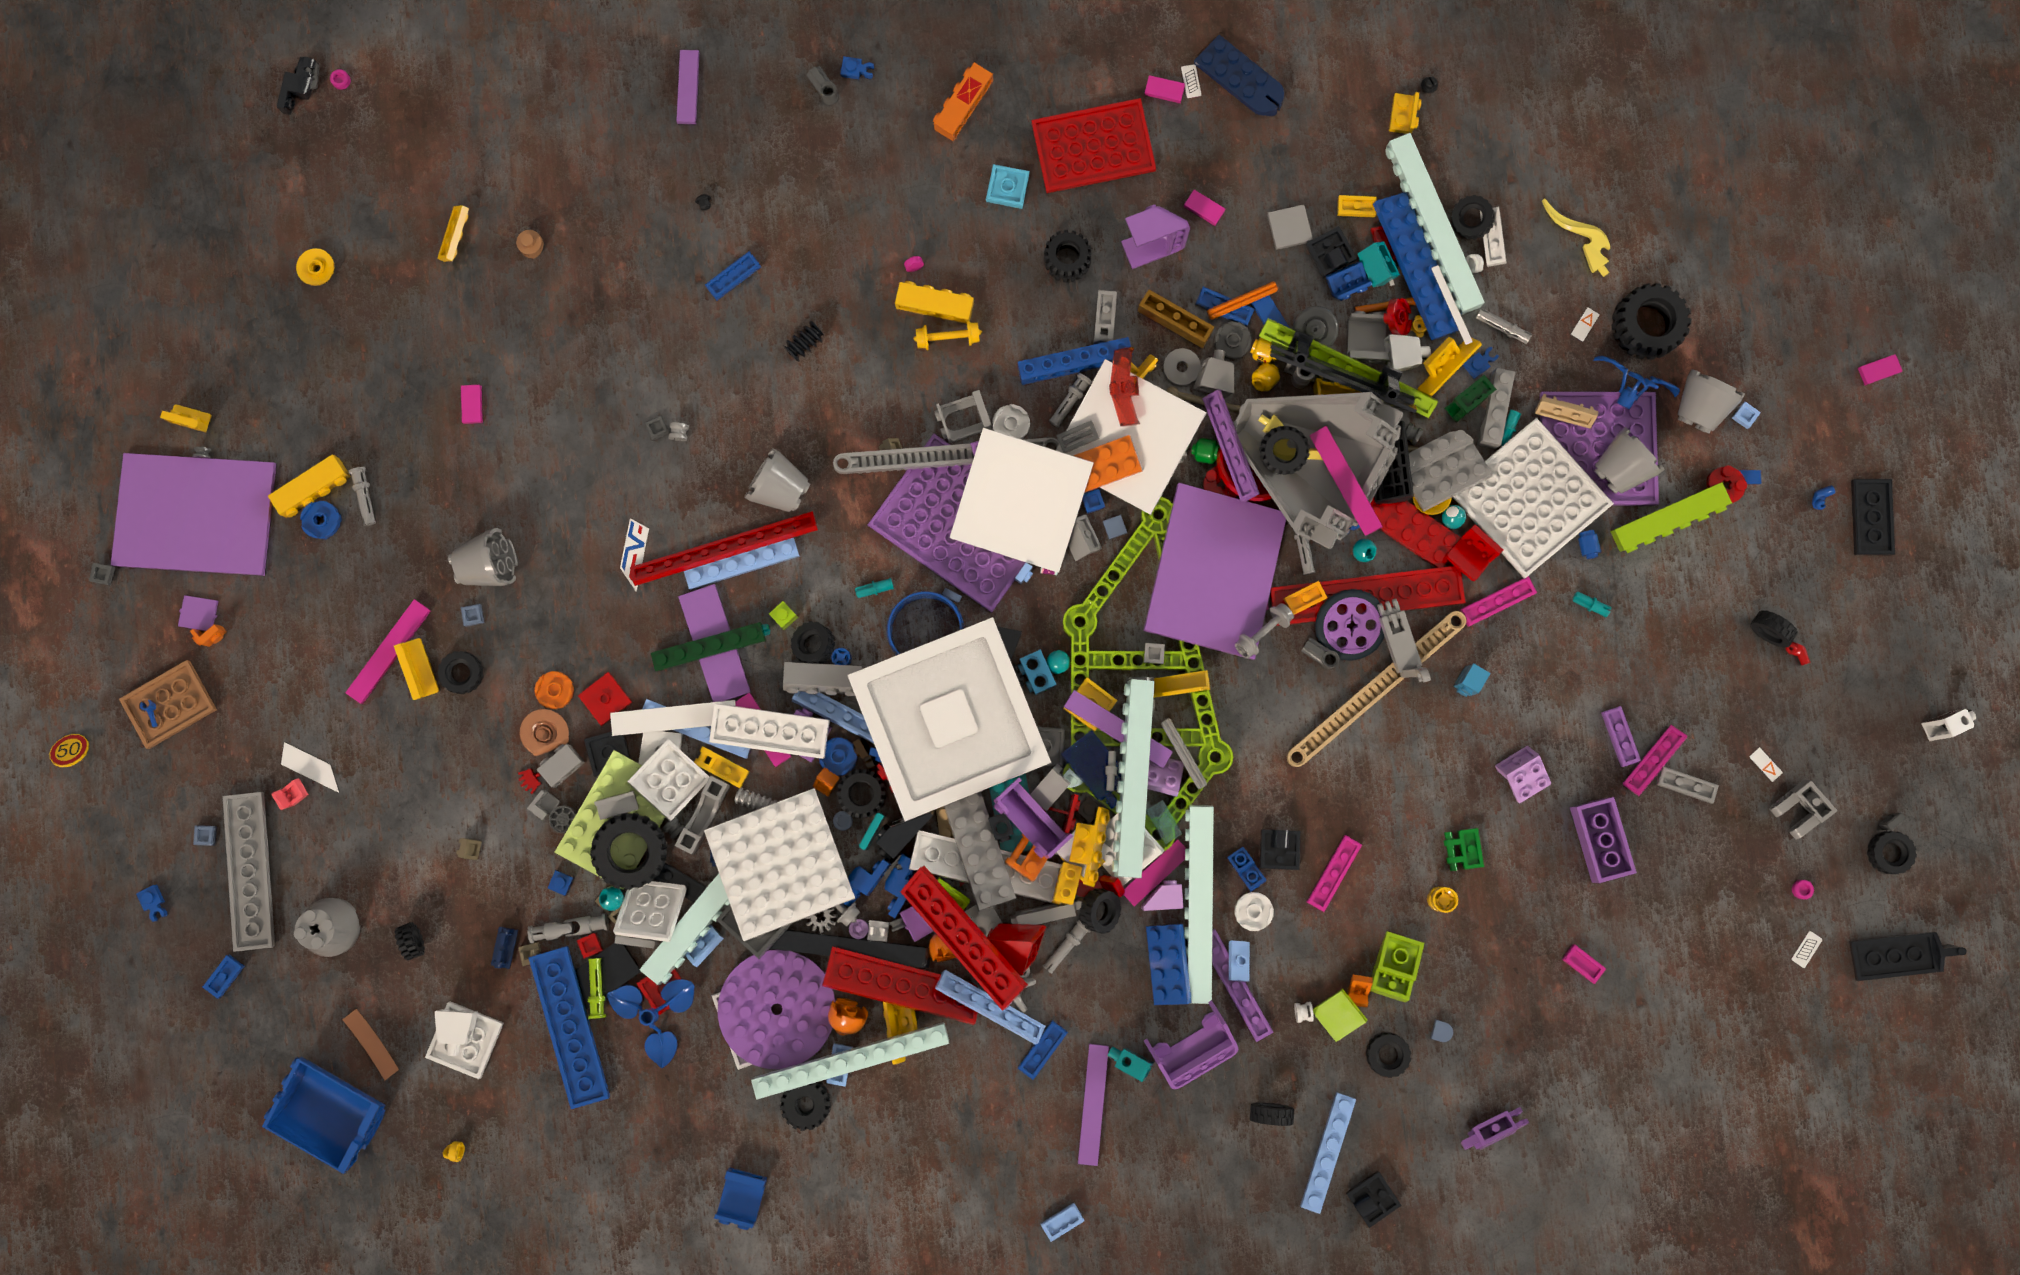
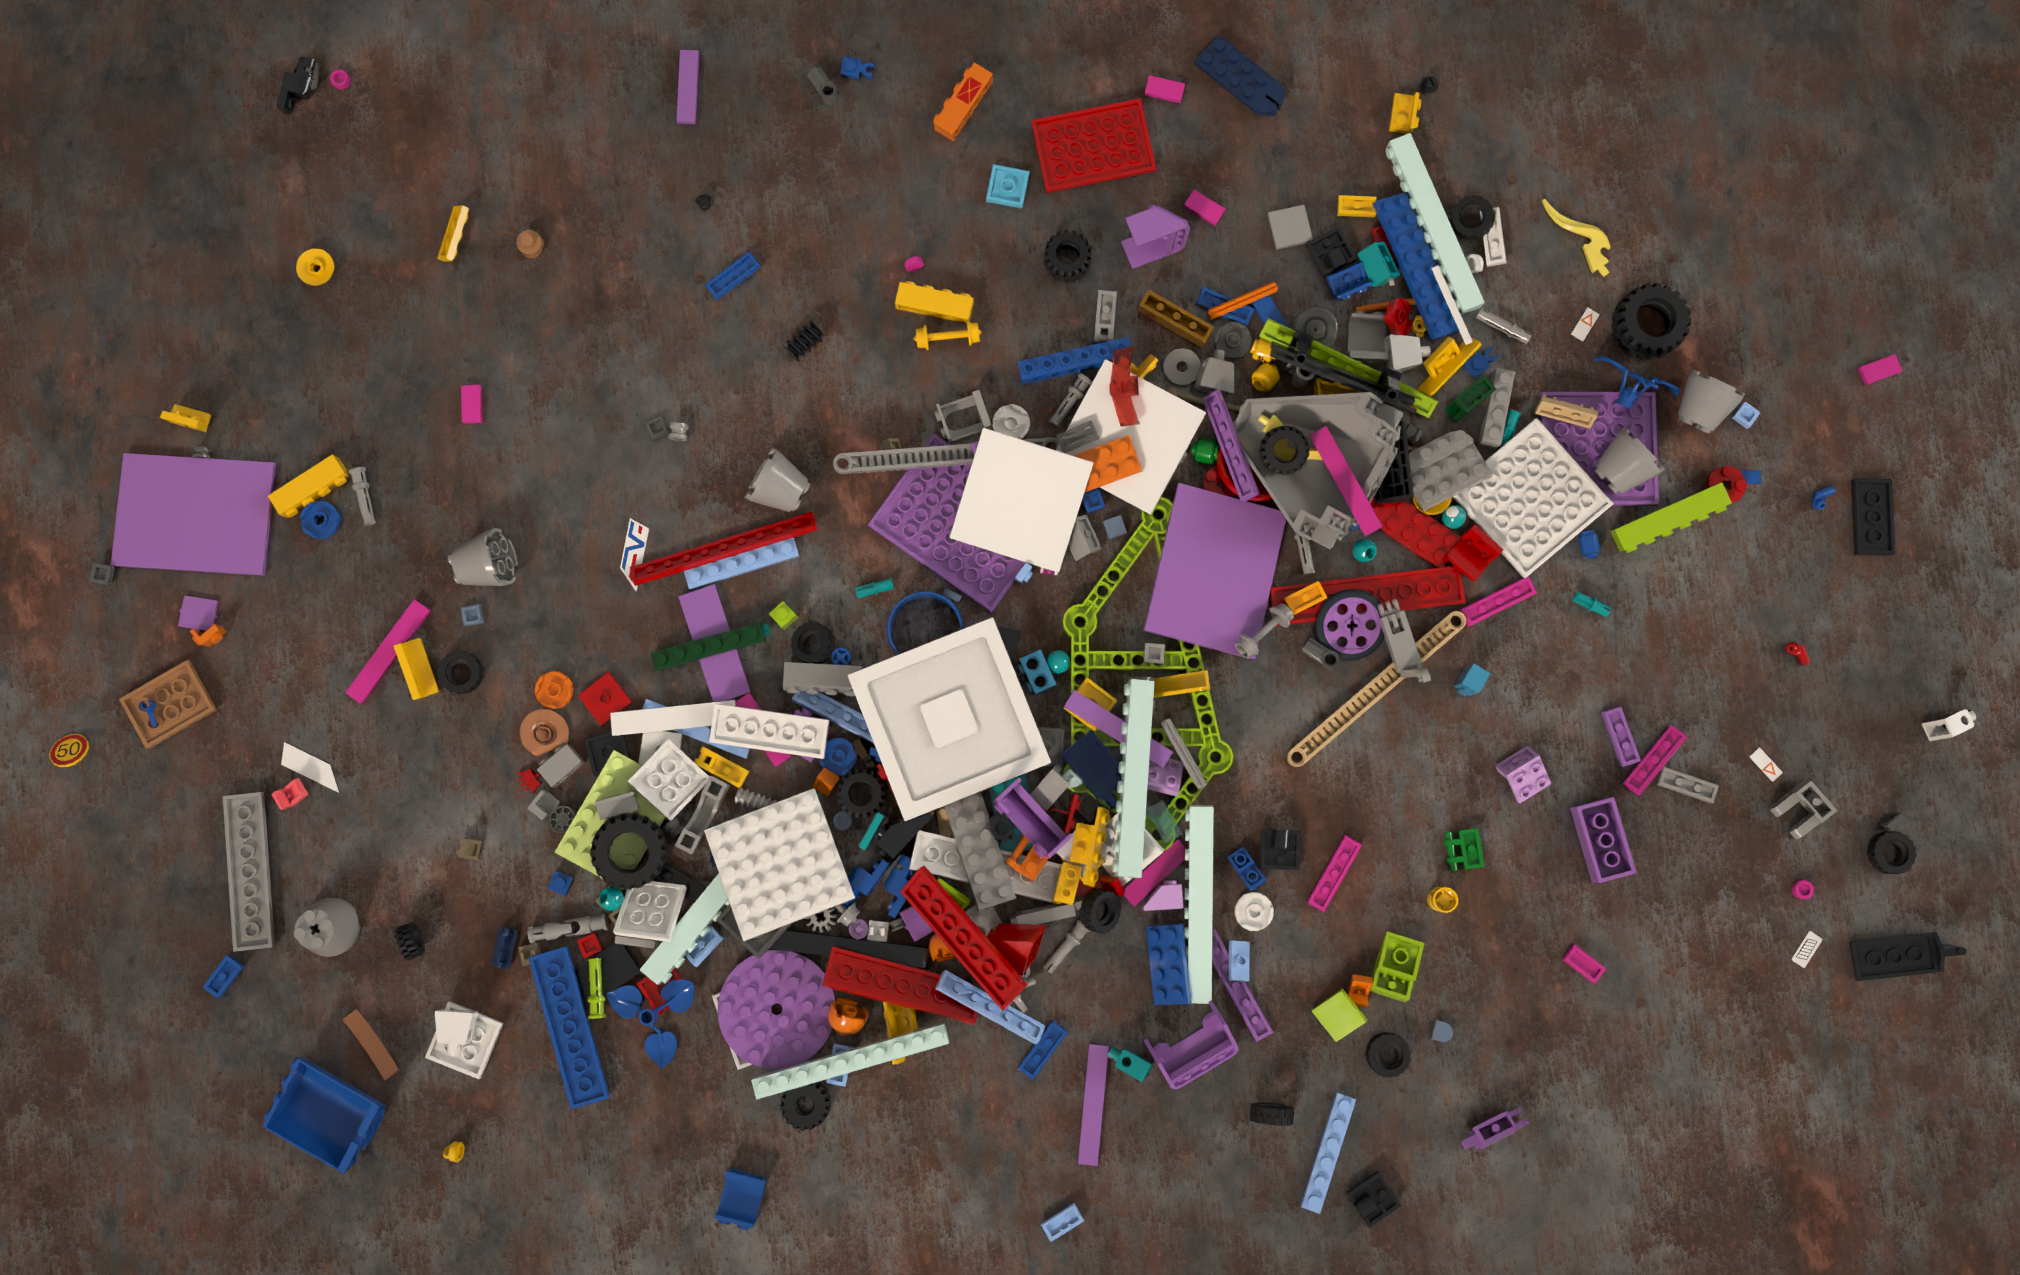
(150, 900): blue plate -> none
(205, 835): sand blue tile -> none
(1111, 770): light grey bar -> none
(1191, 81): white sticker -> none
(1302, 1012): white wheel -> none
(1774, 628): black tyre -> none

